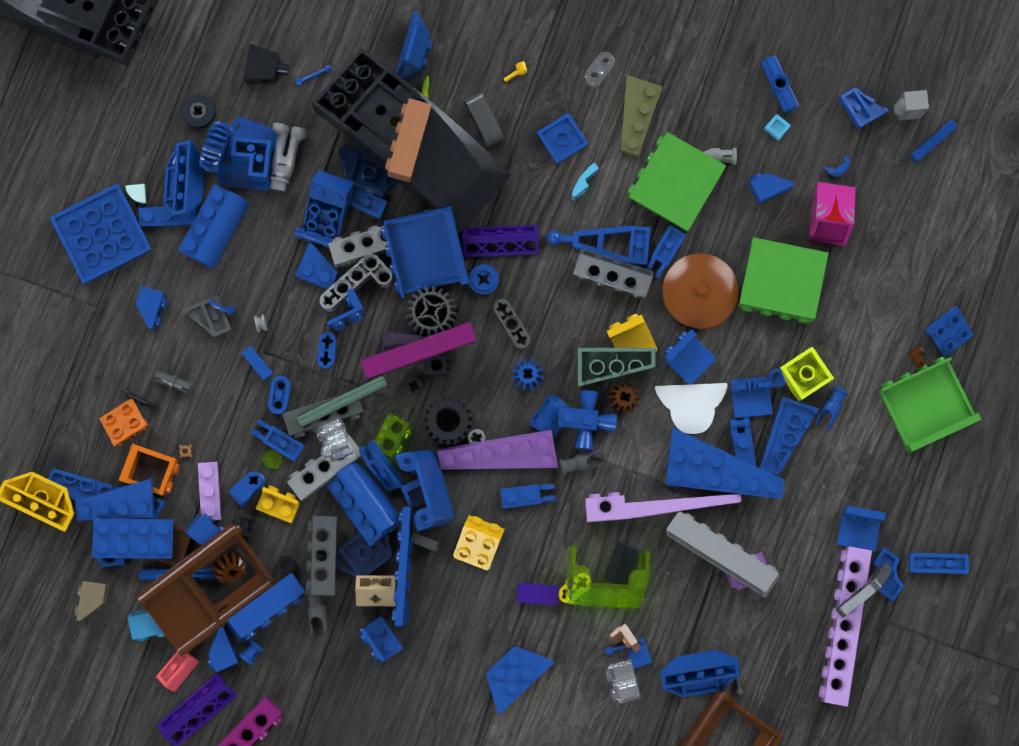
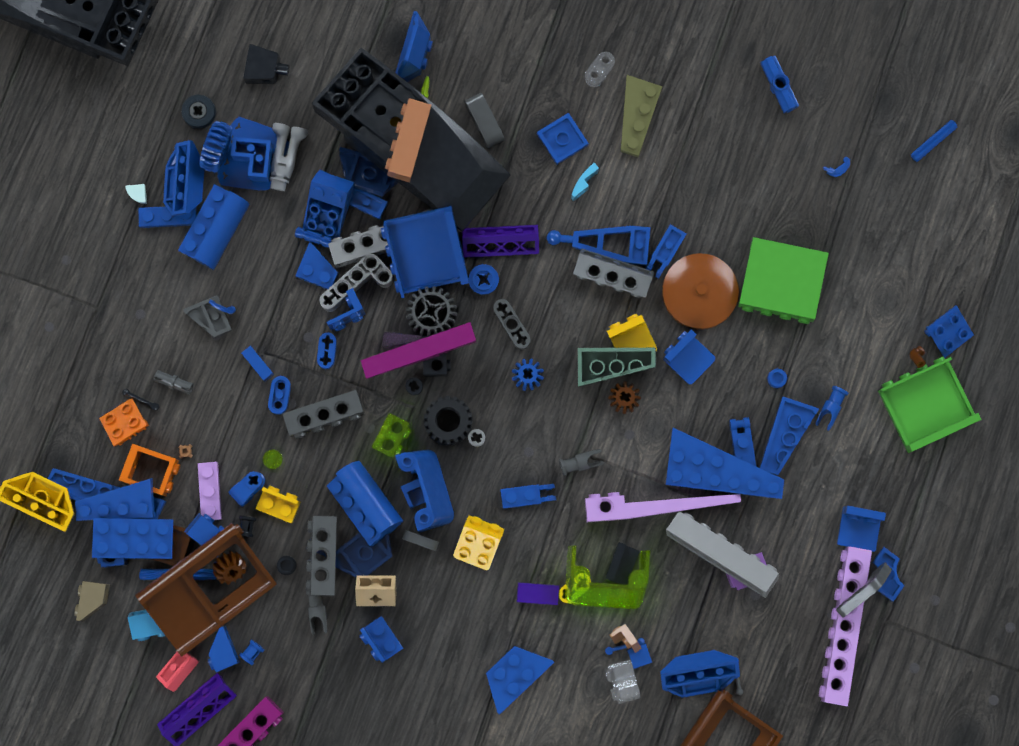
(101, 234): blue plate -> none
(150, 305): blue slope -> none
(261, 323): light grey bush -> none
(265, 607): blue wedge -> none
(280, 441): blue hinge -> none
(299, 81): blue hinge -> none
(305, 490): light grey brick -> none
(335, 439): clear brick -> none
(342, 401): sand green axle -> none
(381, 466): blue hinge -> none
(401, 613): blue wing -> none
(518, 451): medium lavender wing -> none
(521, 70): yellow hand -> none
(547, 415): blue bracket -> none
(586, 420): blue brick -> none
(676, 181): bright green panel -> none
(692, 404): white sticker -> none
(718, 154): light grey piece -> none
(751, 397): blue hinge -> none
(768, 186): blue slope -> none
(777, 127): medium azure tile -> none
(806, 374): neon yellow slope -> none
(832, 214): dark pink slope -> none
(861, 107): blue wing -> none
(911, 105): light grey brick -> none
(939, 563): blue plate -> none

